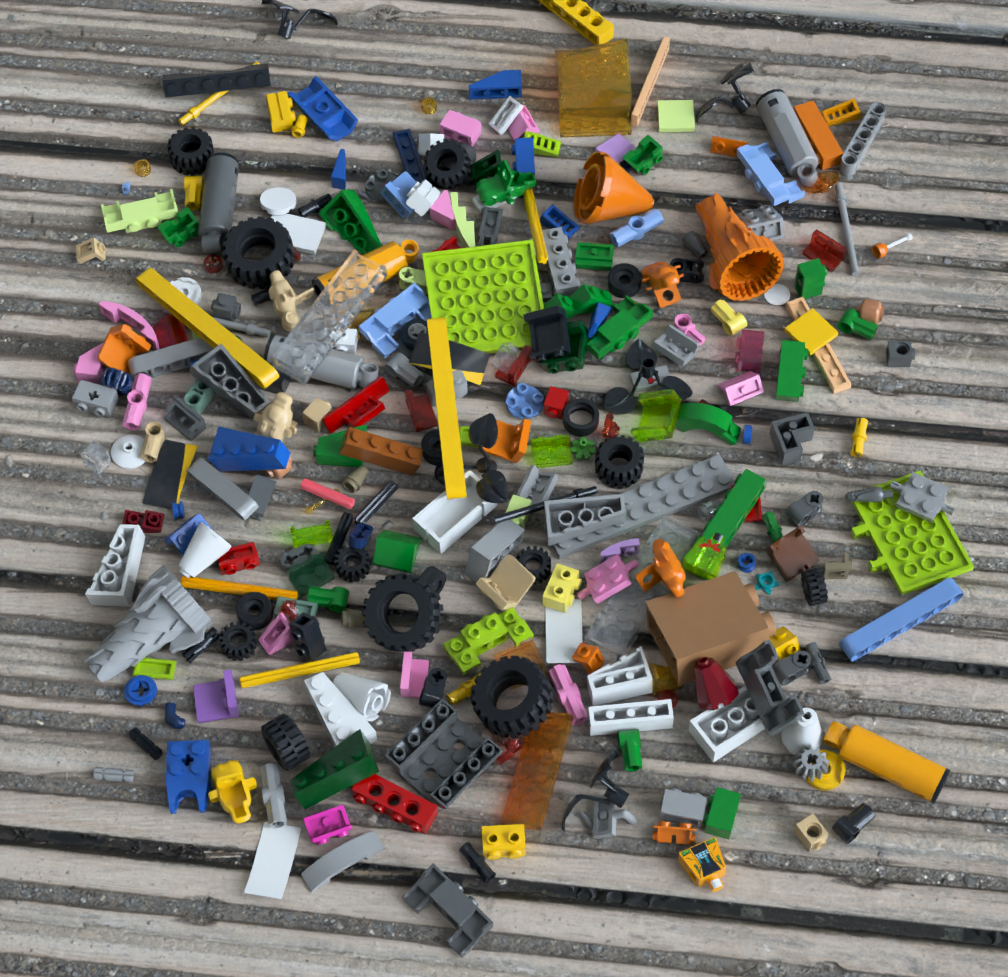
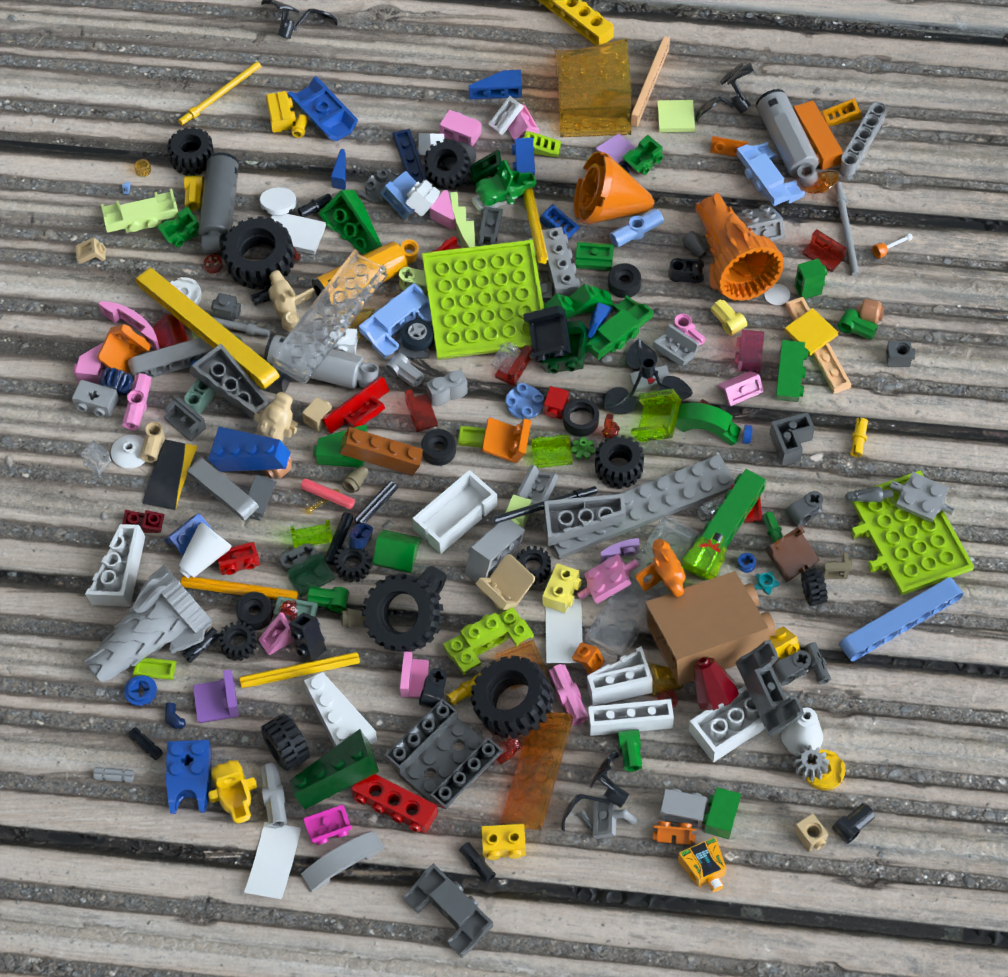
(178, 510): blue bush -> none
(242, 78): black arch -> none
(364, 694): white cone -> none
(429, 101): clear yellow axle -> none
(446, 408): yellow beam -> none
(464, 358): black sticker -> none
(493, 485): black plant -> none
(661, 278): orange piece -> none
(888, 760): light orange piece -> none

